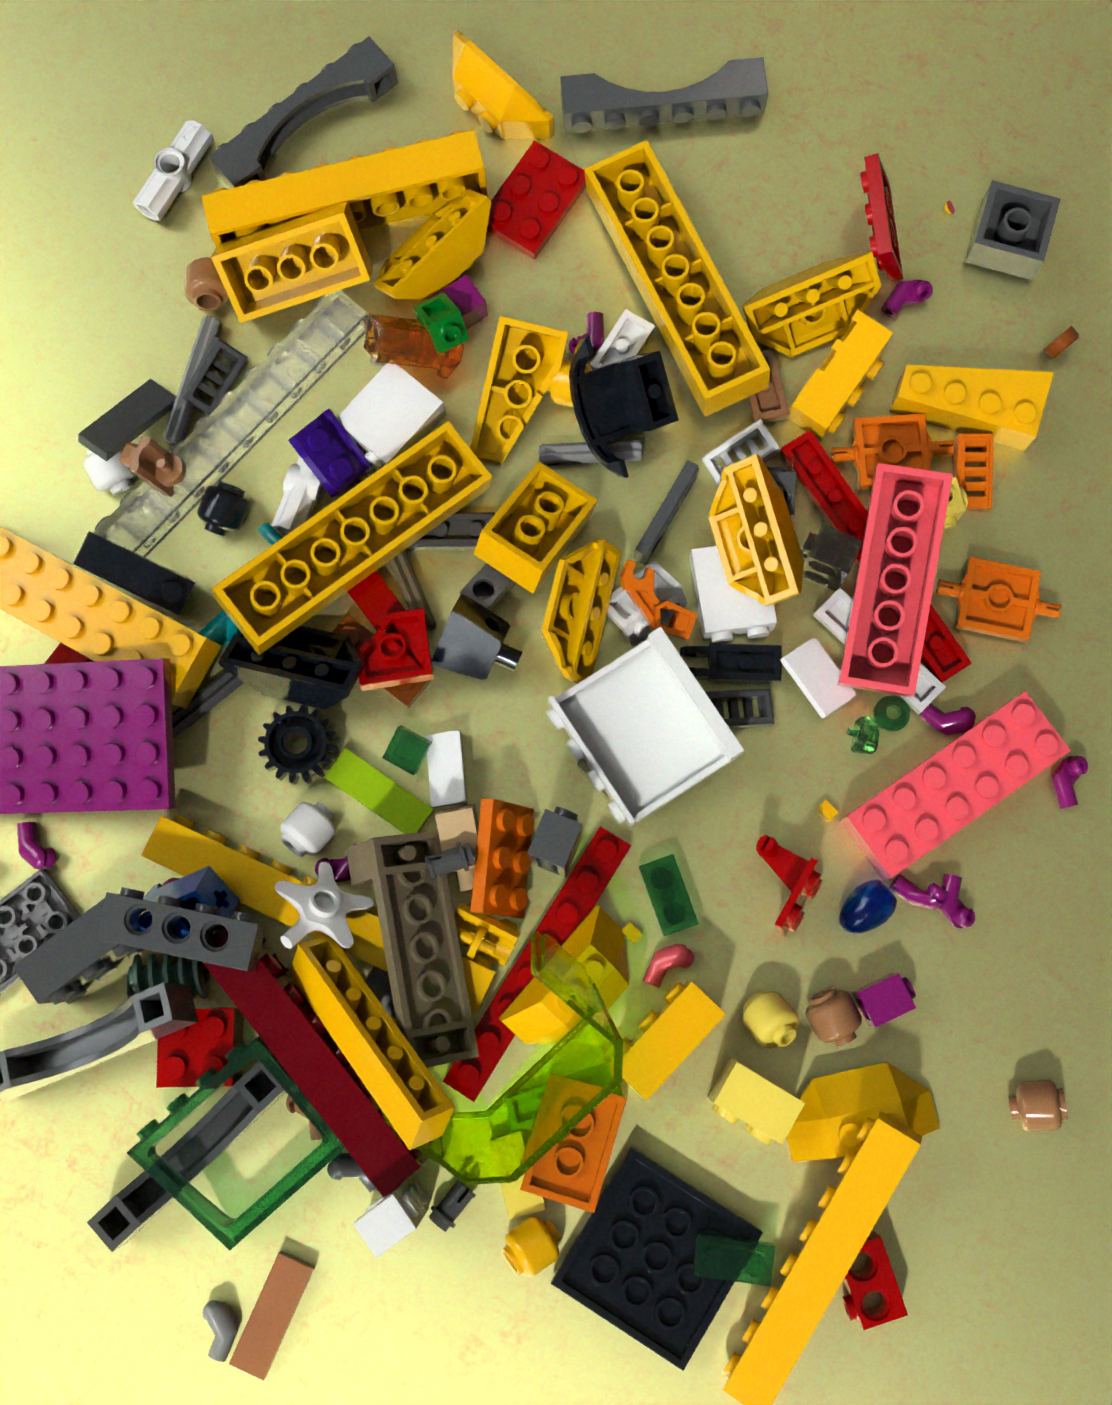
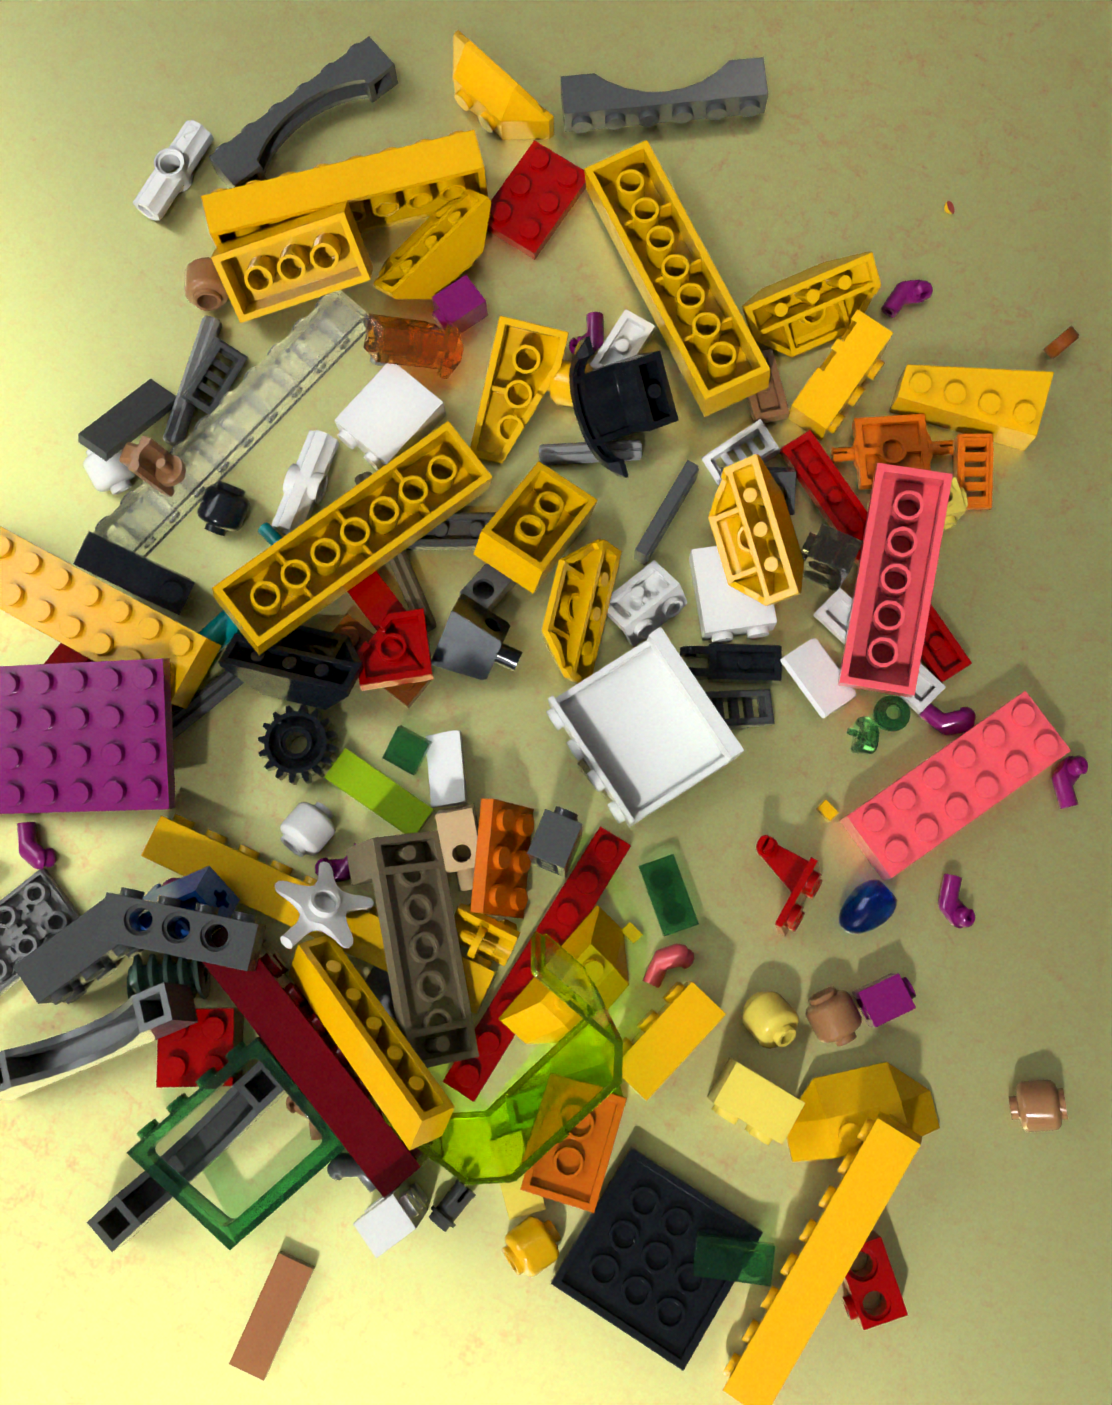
(223, 1326): light grey arm -> none
(330, 453): dark purple plate -> none
(442, 322): green bracket -> none
(450, 860): dark grey pin -> none
(648, 604): orange piece -> none
(881, 217): red plate -> none
(916, 896): magenta arm -> none
(998, 599): orange plate -> none
(1012, 230): dark grey brick -> none

